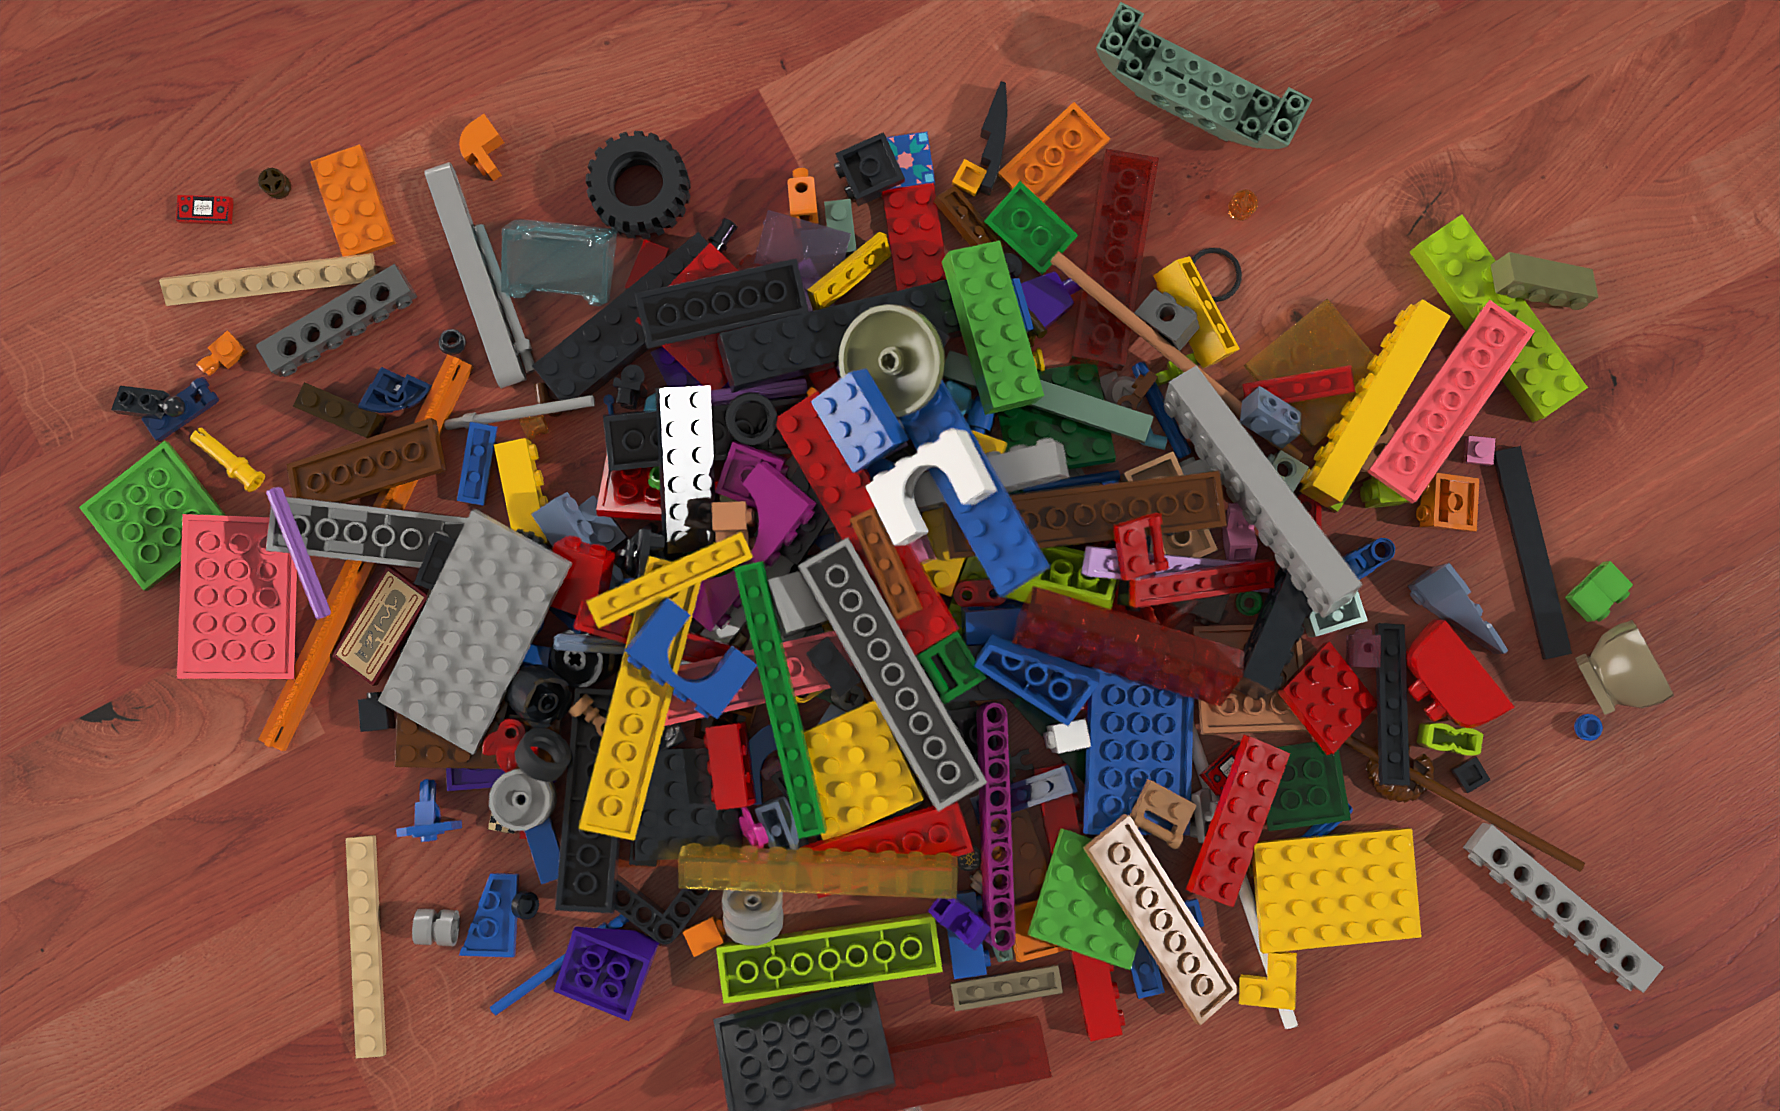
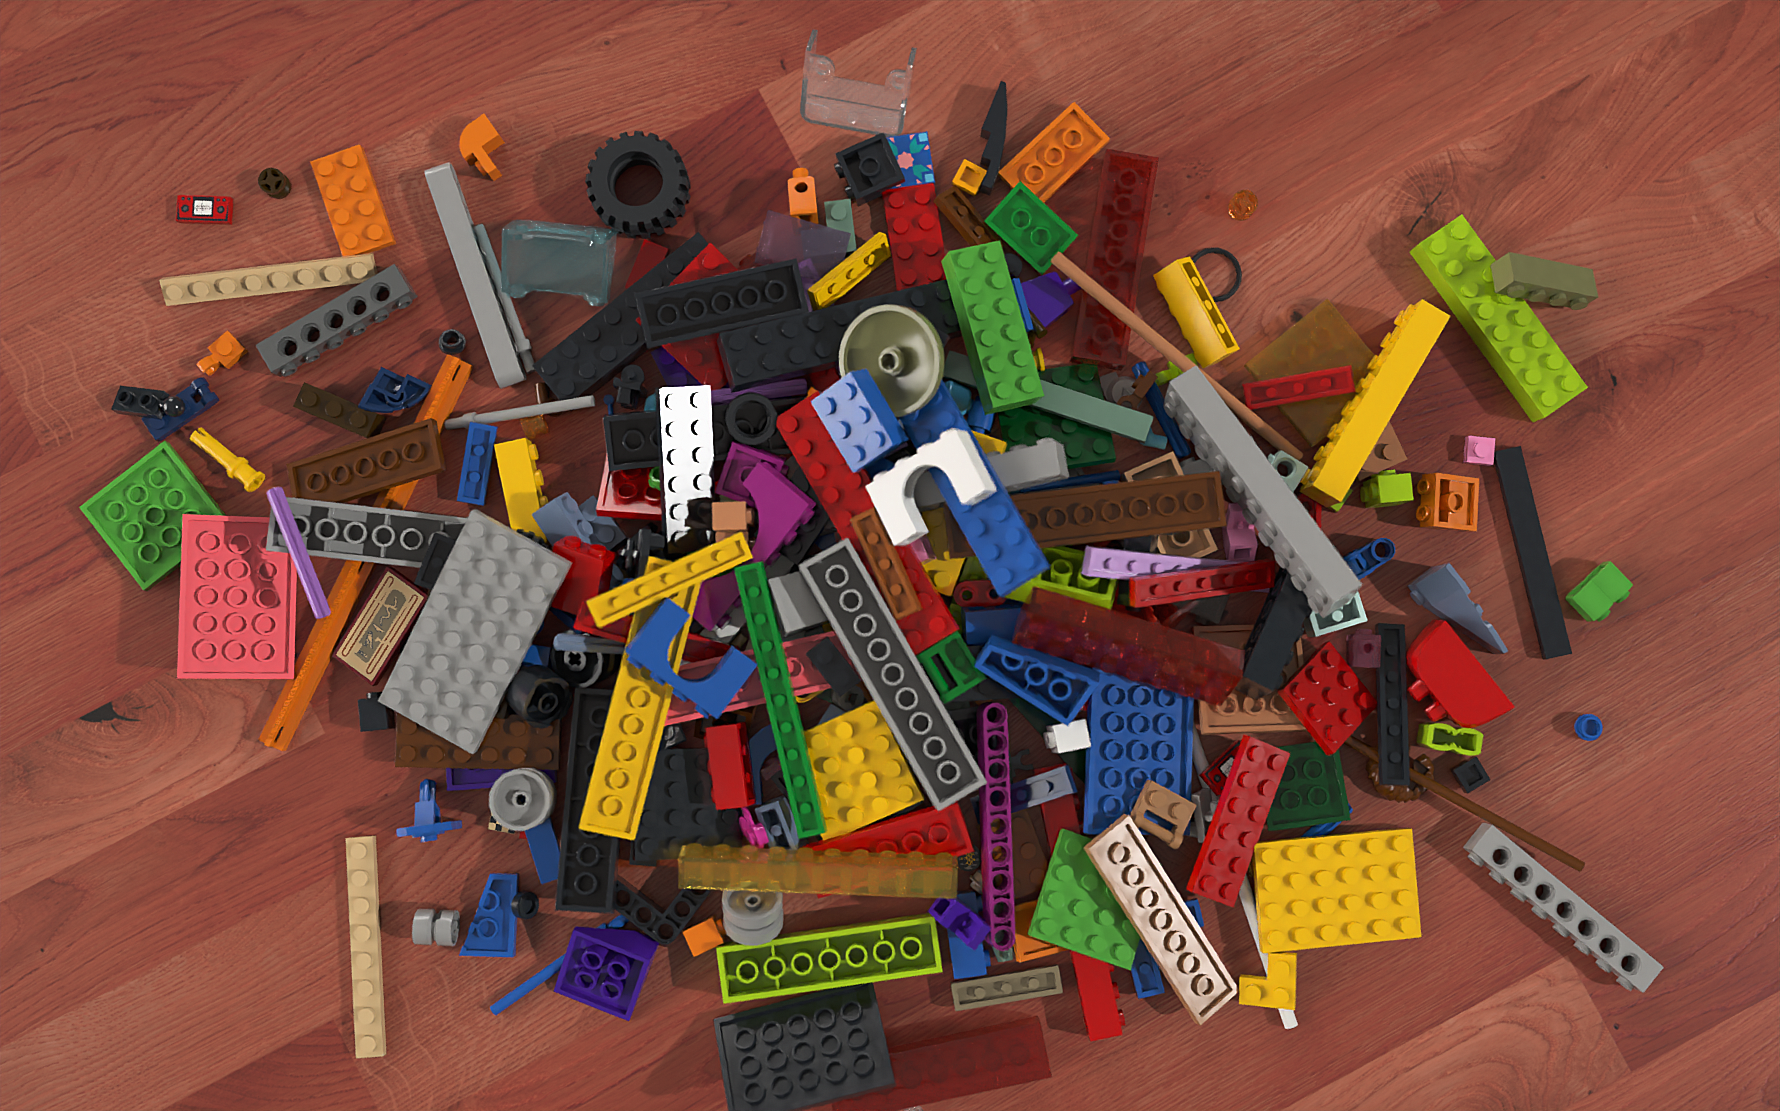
(503, 746): red plate -> none
(536, 767): black tyre -> none
(592, 714): medium nougat piece -> none
(723, 234): black pin -> none
(850, 102): none -> clear windscreen
(1133, 549): red plate -> none
(1176, 331): dark grey brick -> none
(1197, 87): sand green slope -> none
(1257, 603): green plate -> none
(1270, 417): sand blue brick -> none
(1451, 401): coral plate -> none
(1624, 670): dark tan plate -> none

